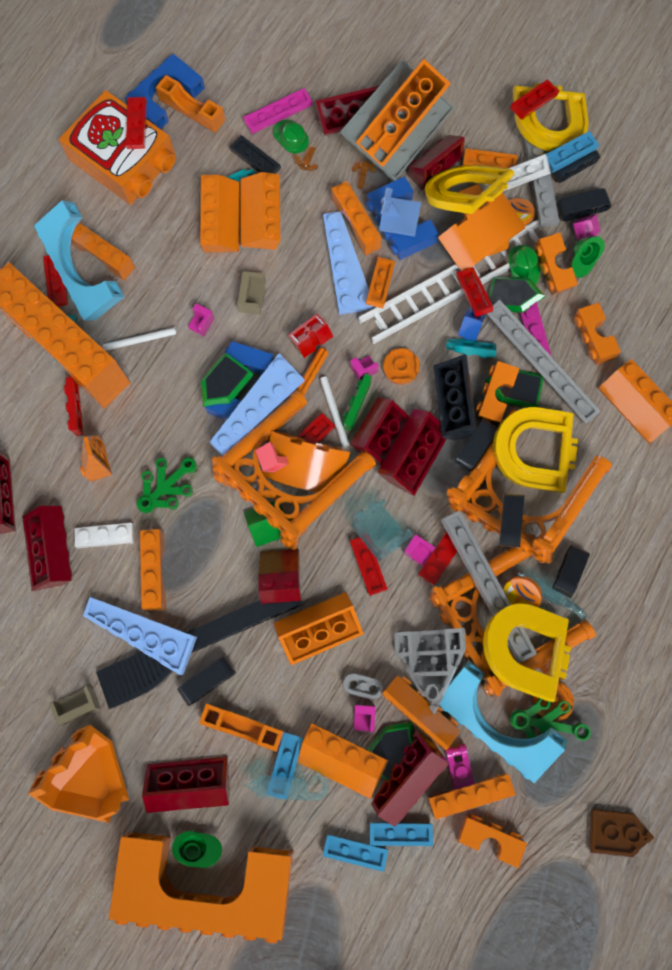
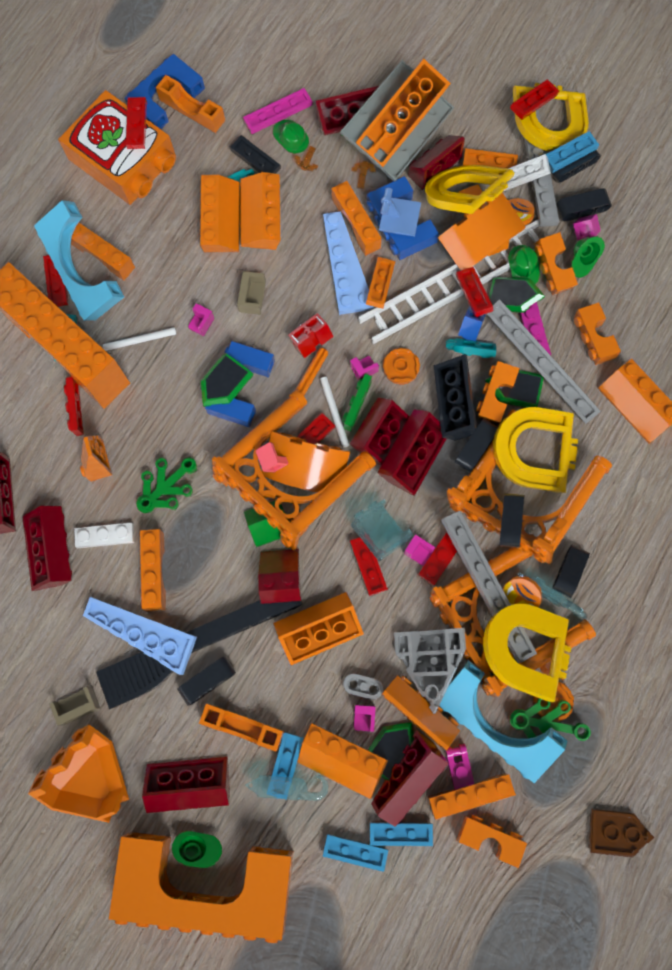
(267, 393): light blue wing -> none

